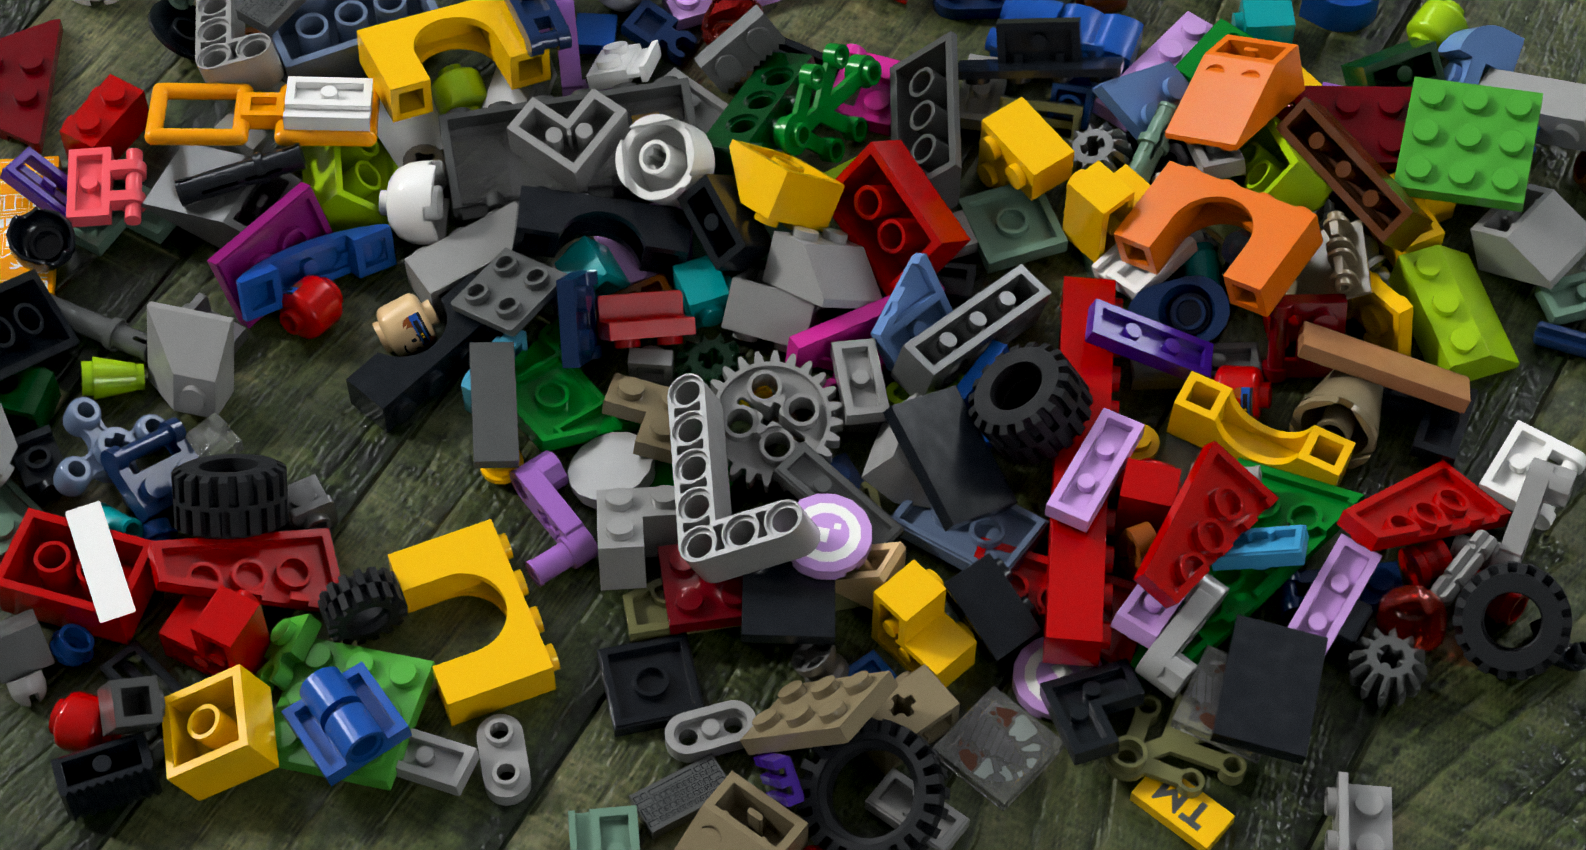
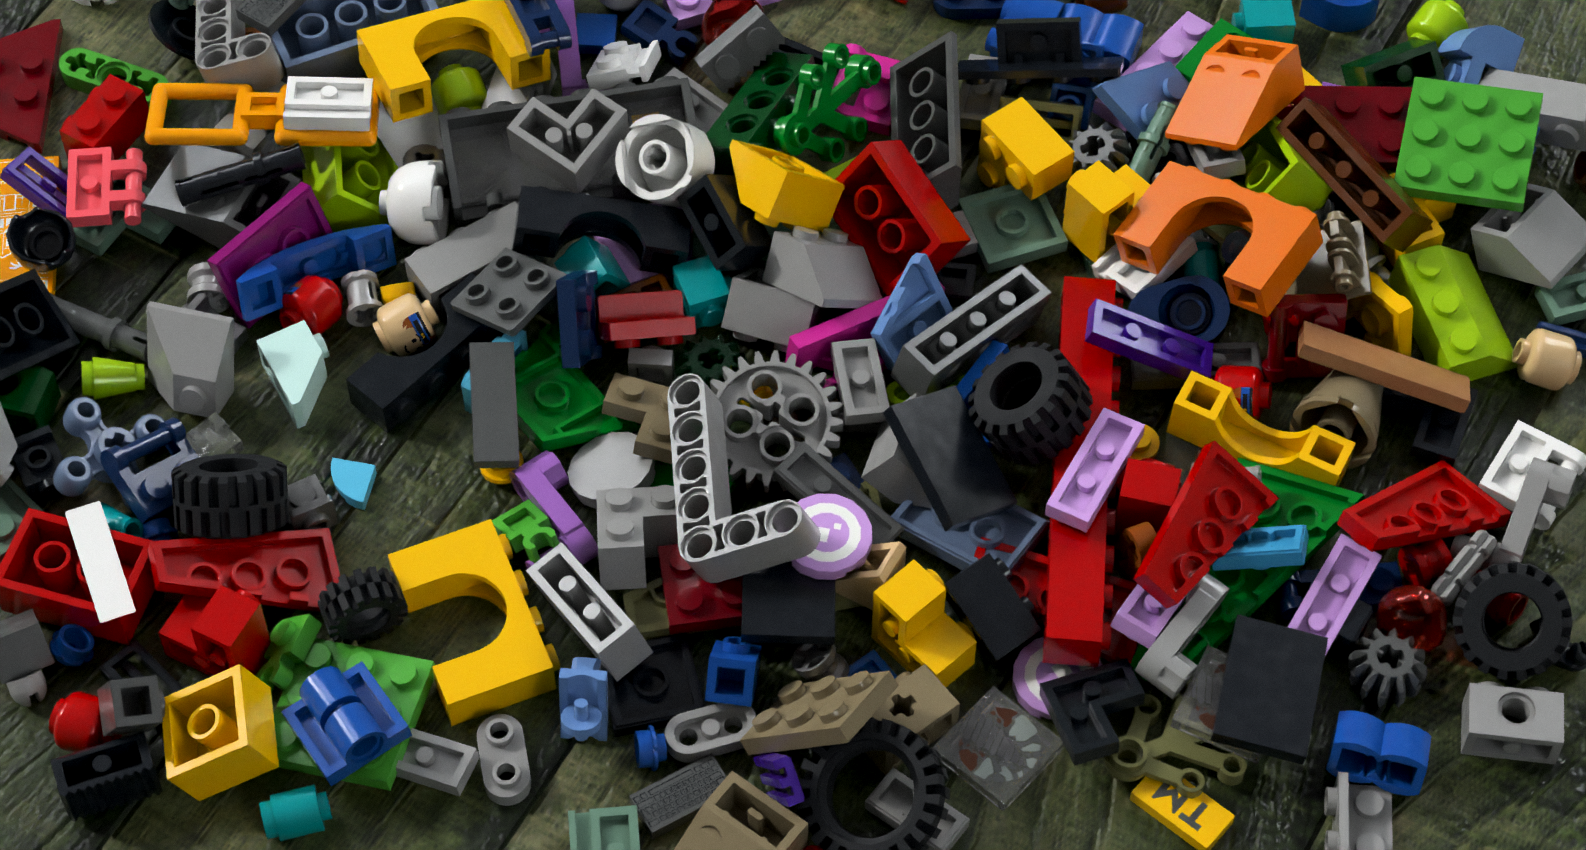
(101, 67): none -> bright green beam
(203, 281): none -> light grey wheel
(295, 367): none -> light aqua slope
(295, 813): none -> teal brick
(353, 481): none -> medium azure tile
(362, 297): none -> light grey bush
(394, 291): none -> yellow hinge
(526, 529): none -> bright green plate
(583, 700): none -> medium blue hips
(589, 611): none -> light grey brick
(649, 748): none -> blue plate
(733, 672): none -> blue brick
(1381, 753): none -> blue brick
(1490, 734): none -> light grey brick
(1547, 359): none -> tan head

